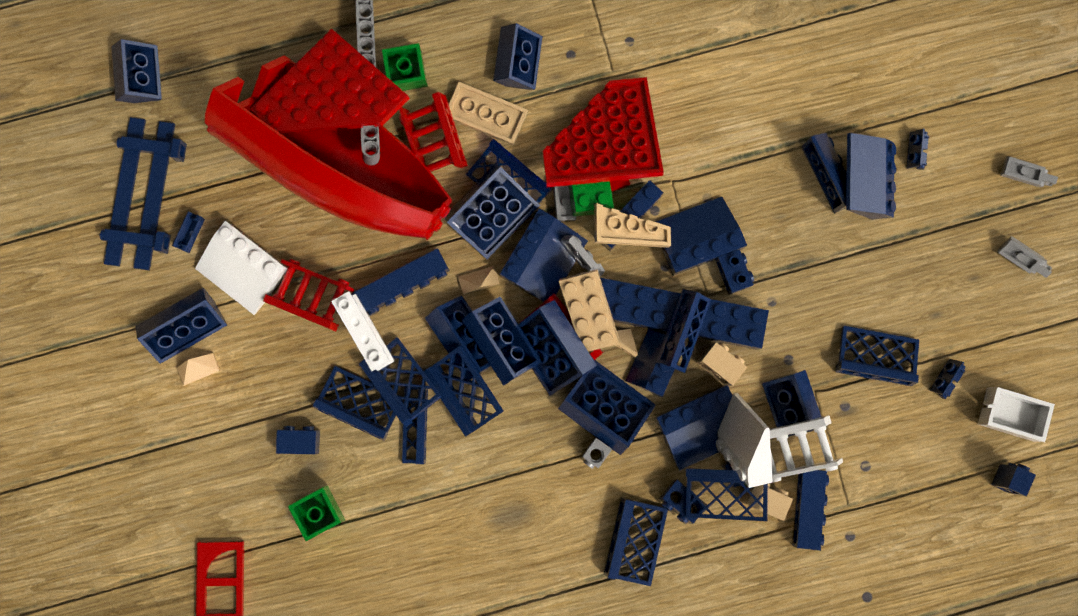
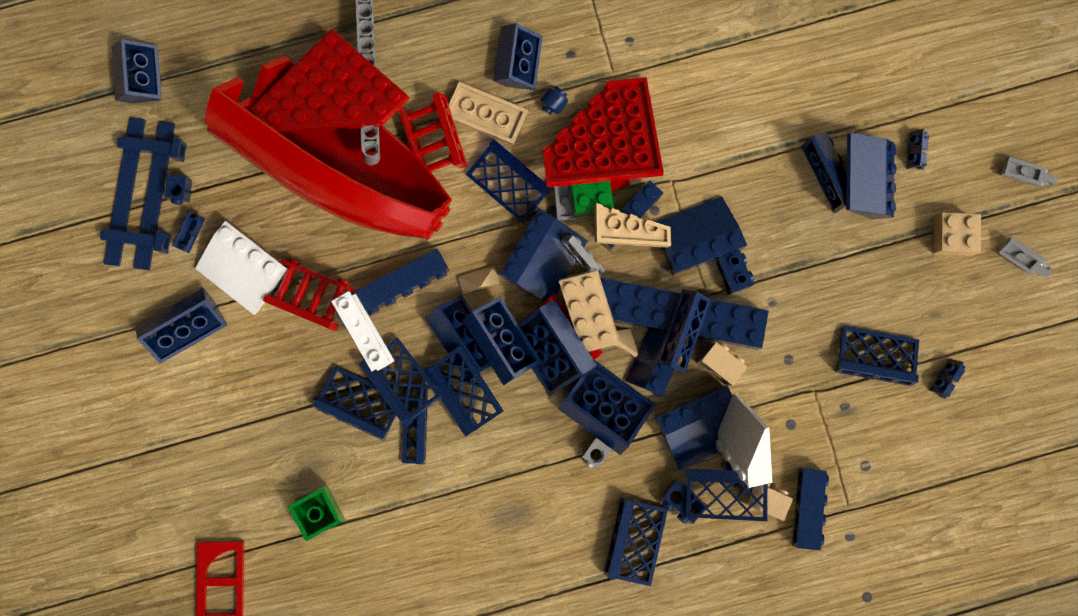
(172, 184): none -> dark blue brick
(198, 368): tan slope -> none
(298, 441): dark blue brick -> none
(405, 66): green brick -> none
(491, 211): dark blue slope -> none
(554, 100): none -> dark blue head
(791, 399): dark blue slope -> none
(800, 430): white fence -> none
(957, 234): none -> tan brick
(1013, 479): dark blue brick -> none
(1016, 414): white piece -> none

